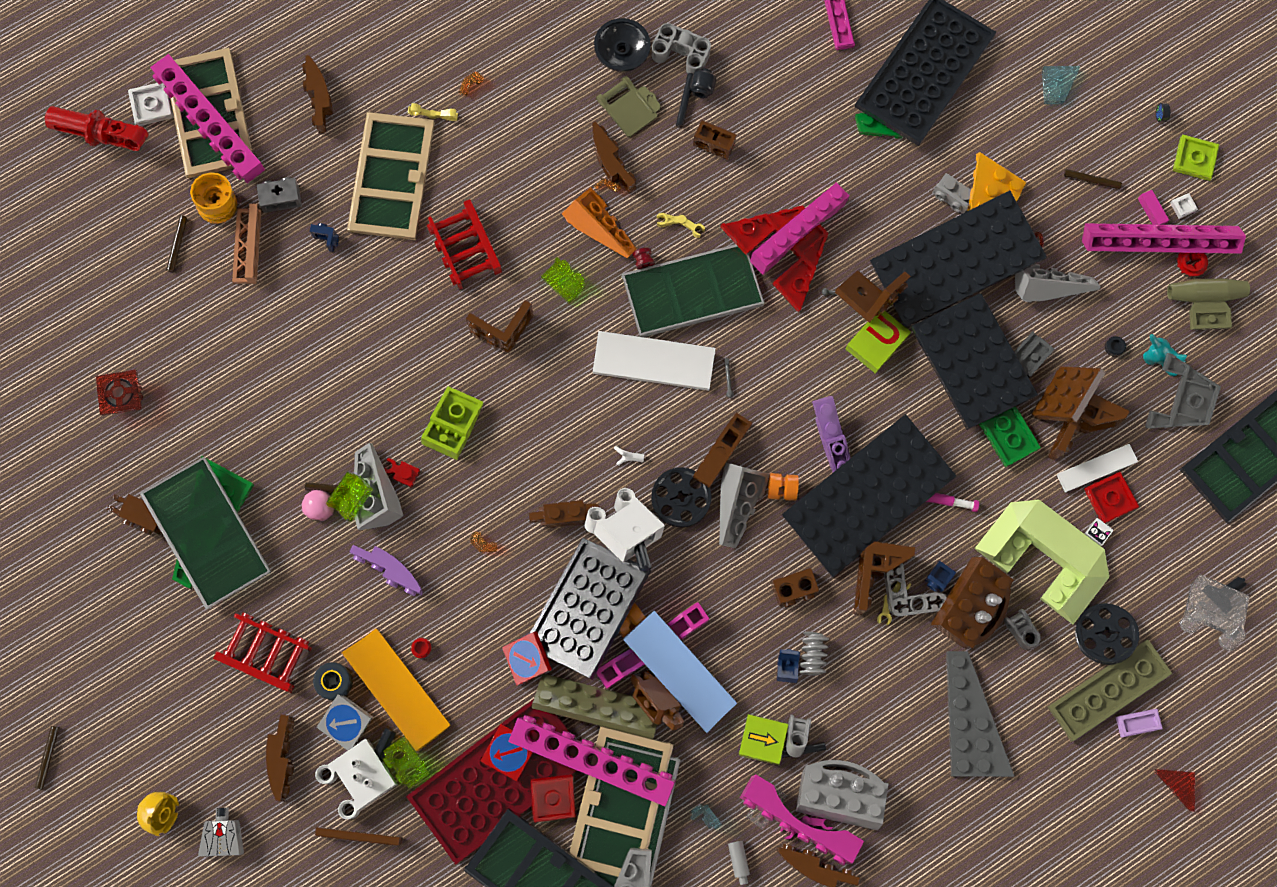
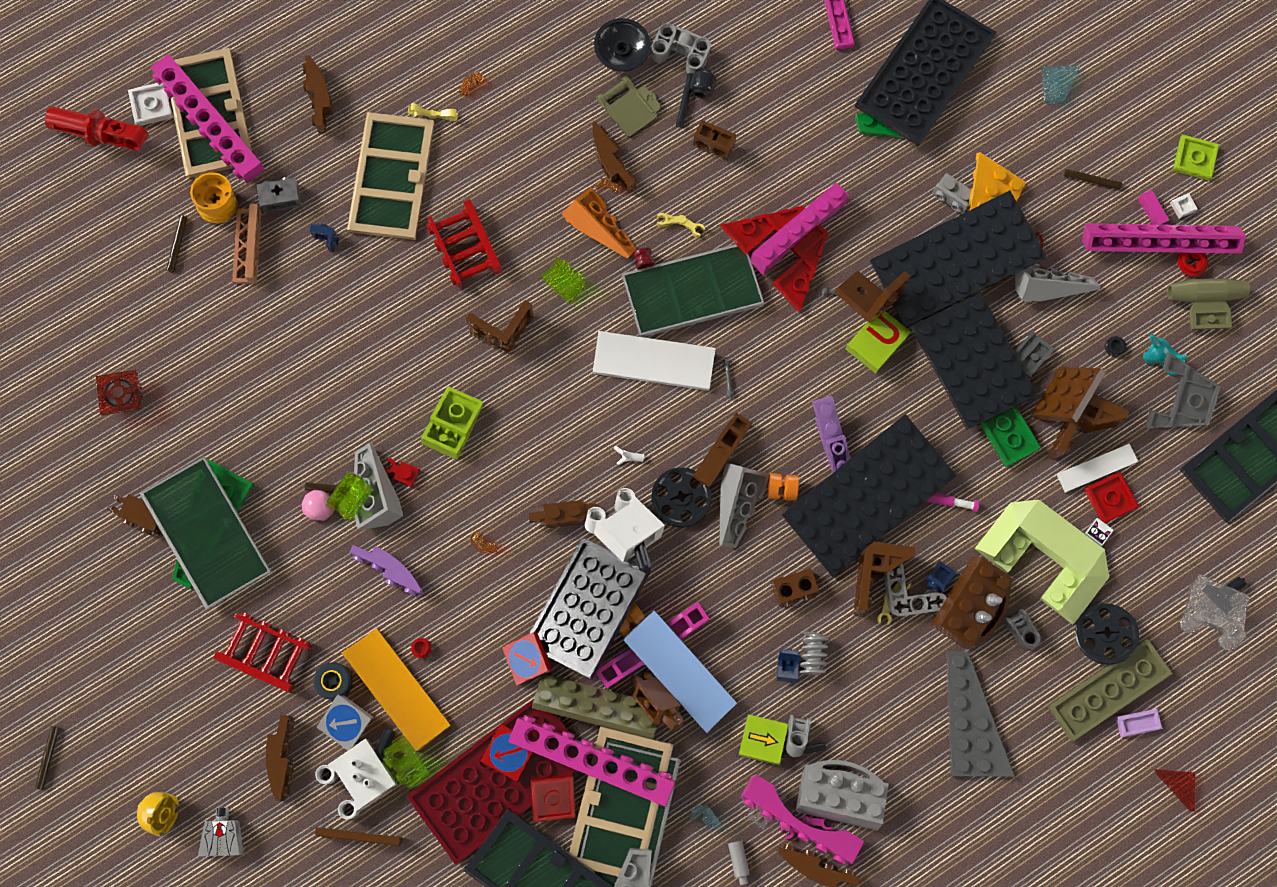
(1163, 112): black tile -> none

